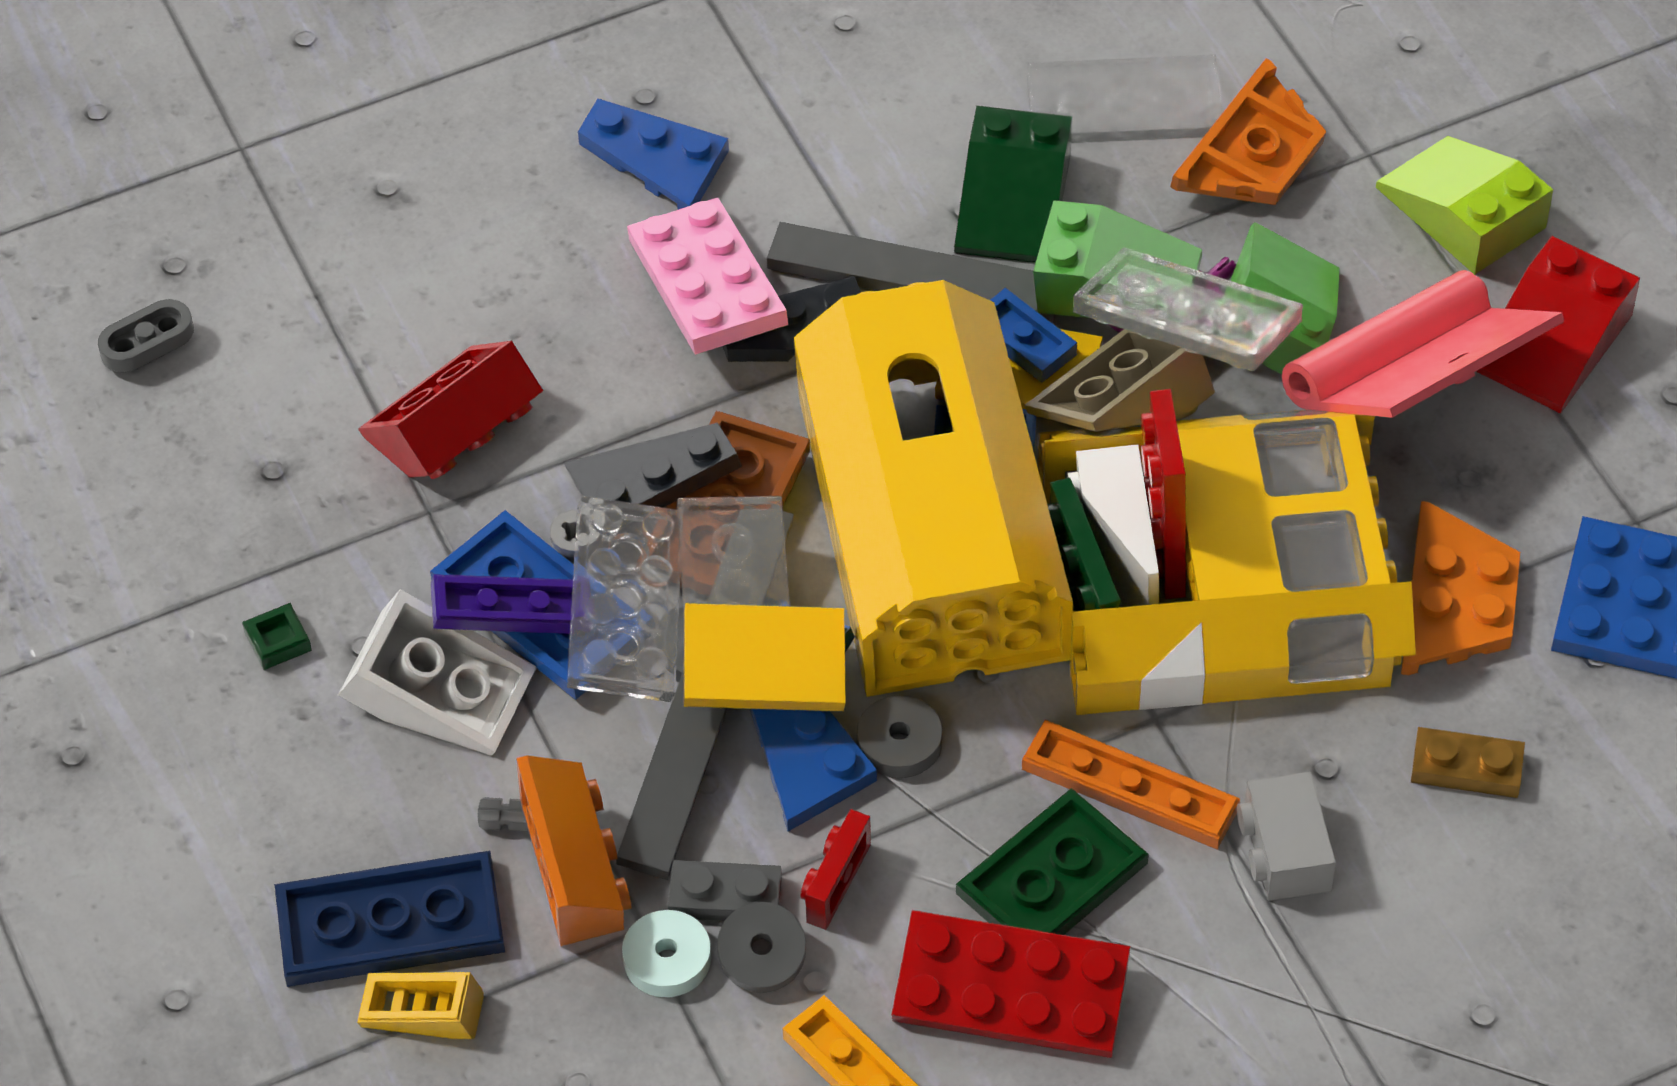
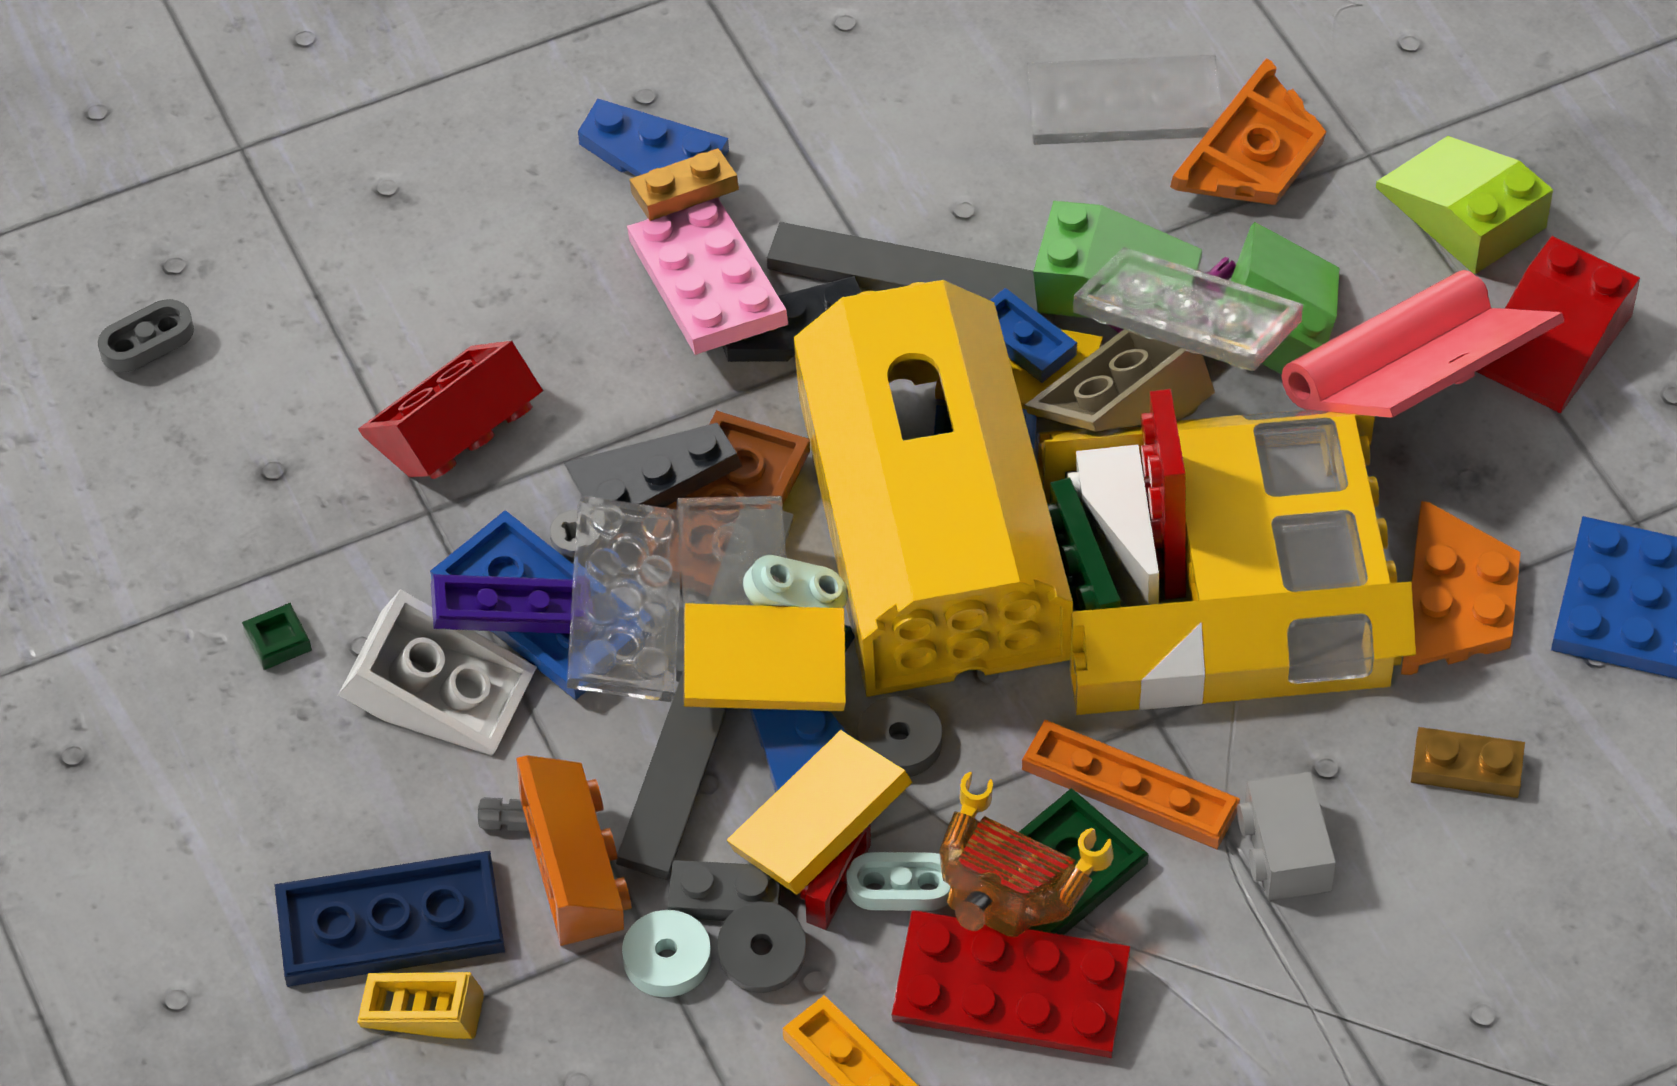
(684, 184): none -> pearl gold plate
(798, 587): none -> light aqua plate
(819, 811): none -> yellow tile
(901, 878): none -> light aqua plate
(1007, 877): none -> clear orange torso
(1010, 181): dark green slope -> none

